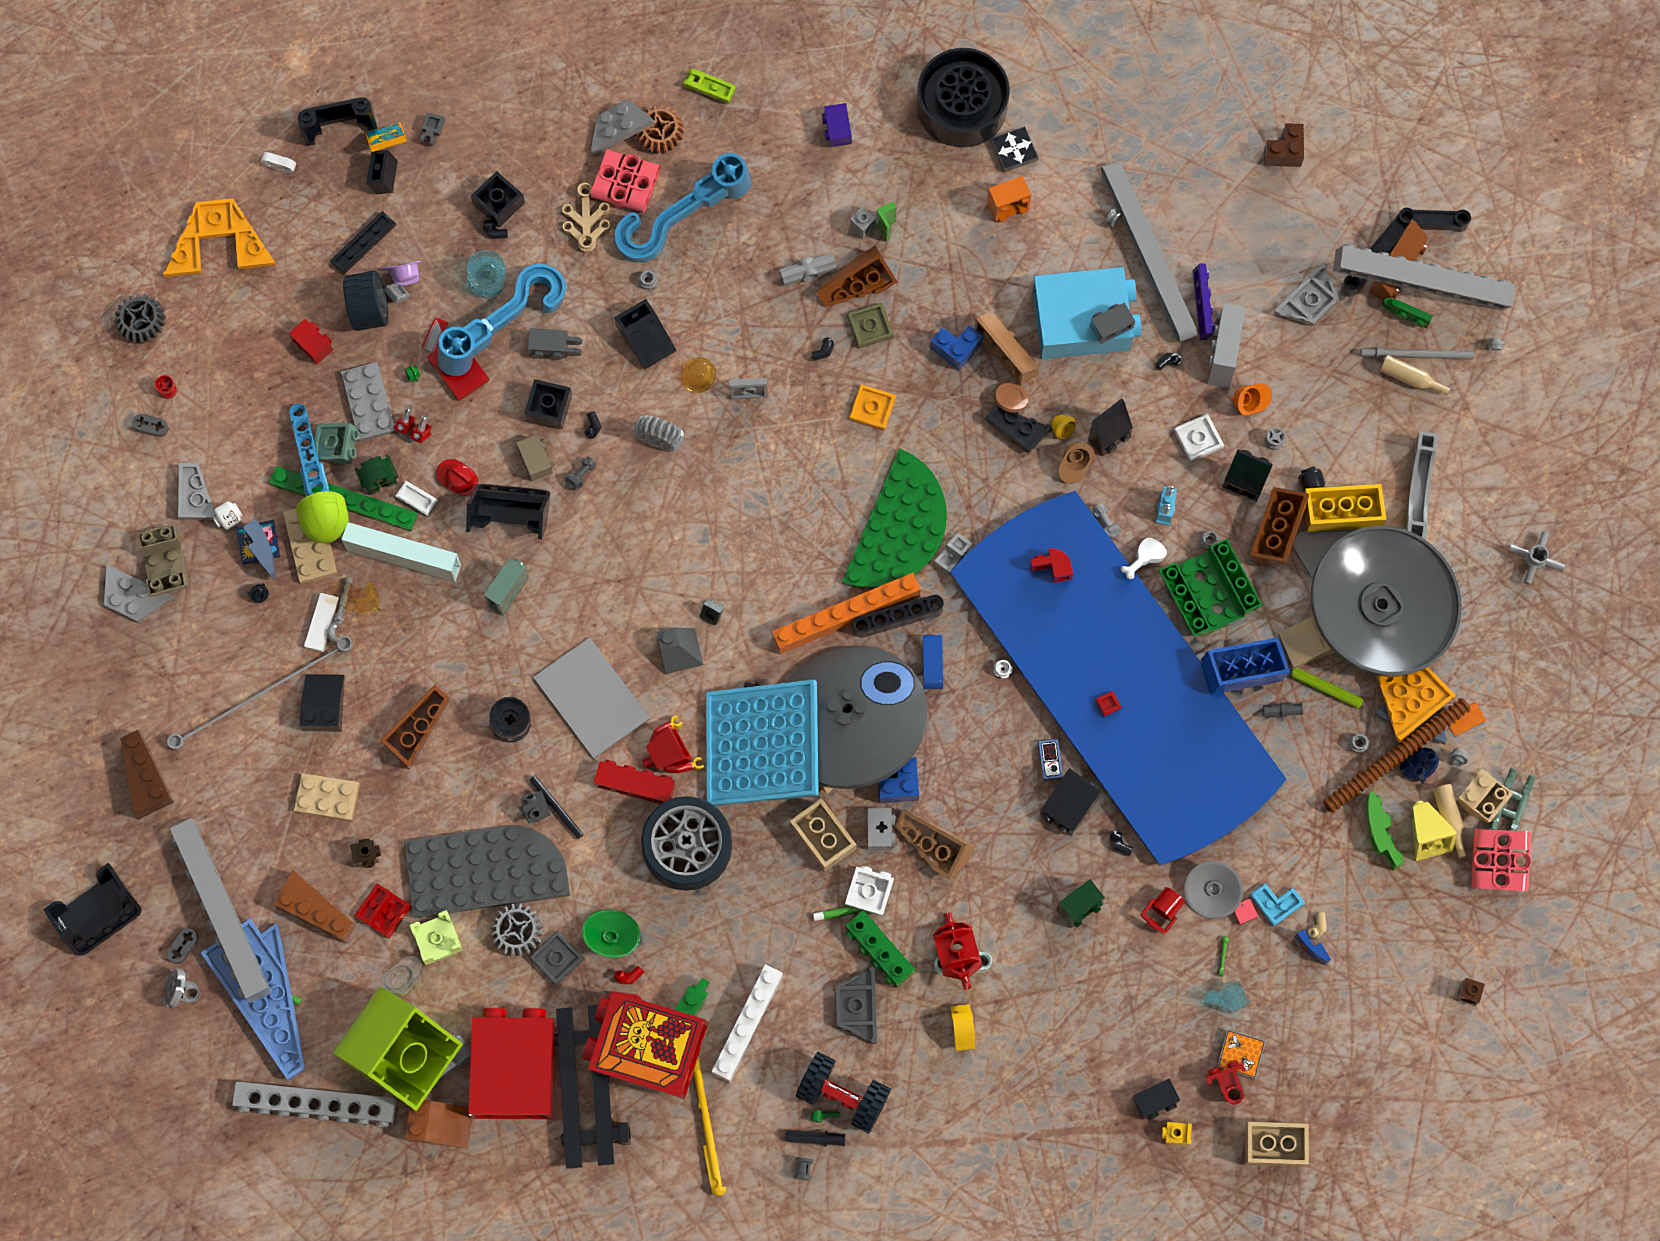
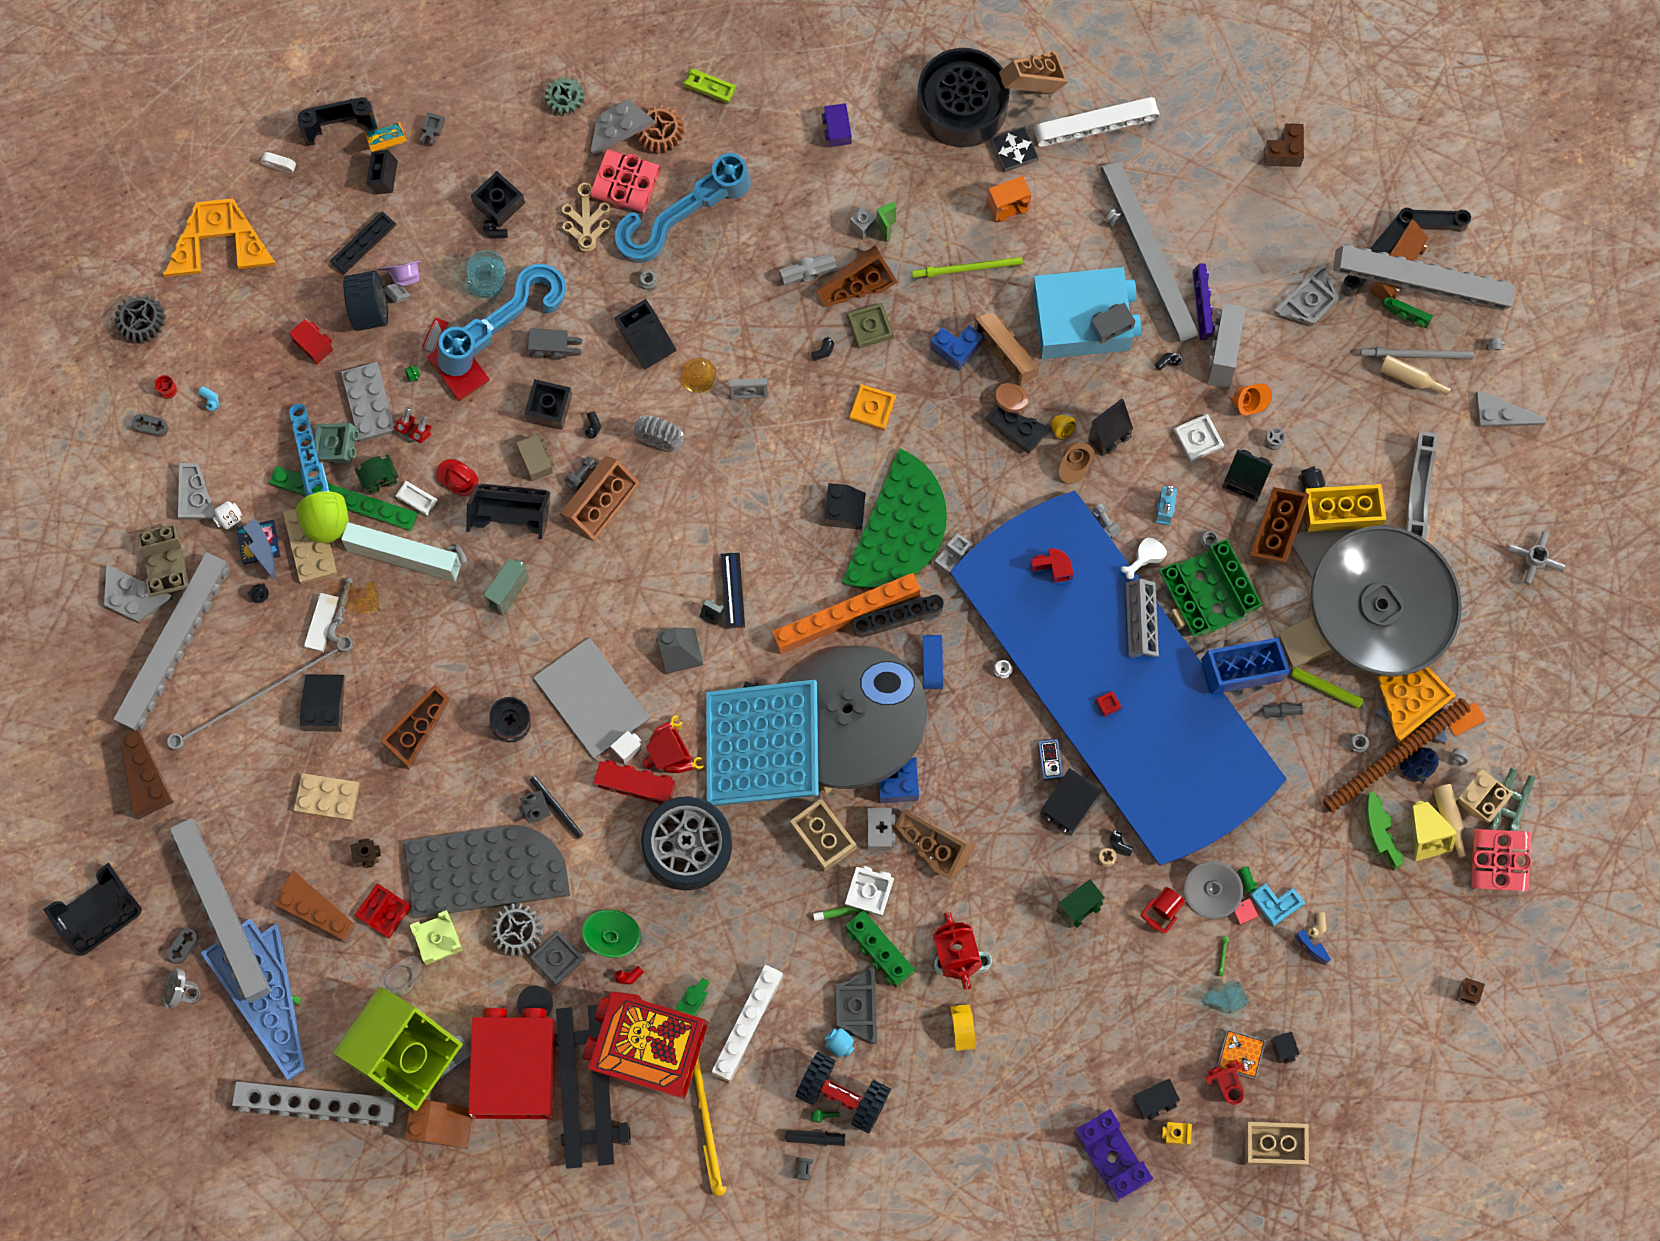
(172, 642): none -> light grey brick
(212, 398): none -> medium azure arm
(463, 560): none -> light grey piece
(535, 997): none -> black piece
(559, 101): none -> sand green gear
(600, 497): none -> nougat slope
(626, 746): none -> white brick
(732, 590): none -> tile
(839, 1043): none -> medium azure head
(844, 507): none -> black slope
(931, 271): none -> lime bar
(1035, 74): none -> medium nougat wedge
(1096, 122): none -> white beam
(1101, 857): none -> tan bush
(1103, 1136): none -> dark purple plate
(1139, 617): none -> light grey fence
(1177, 619): none -> tan tile
(1247, 880): none -> green pin
(1285, 1047): none -> black brick
(1499, 413): none -> light grey wing

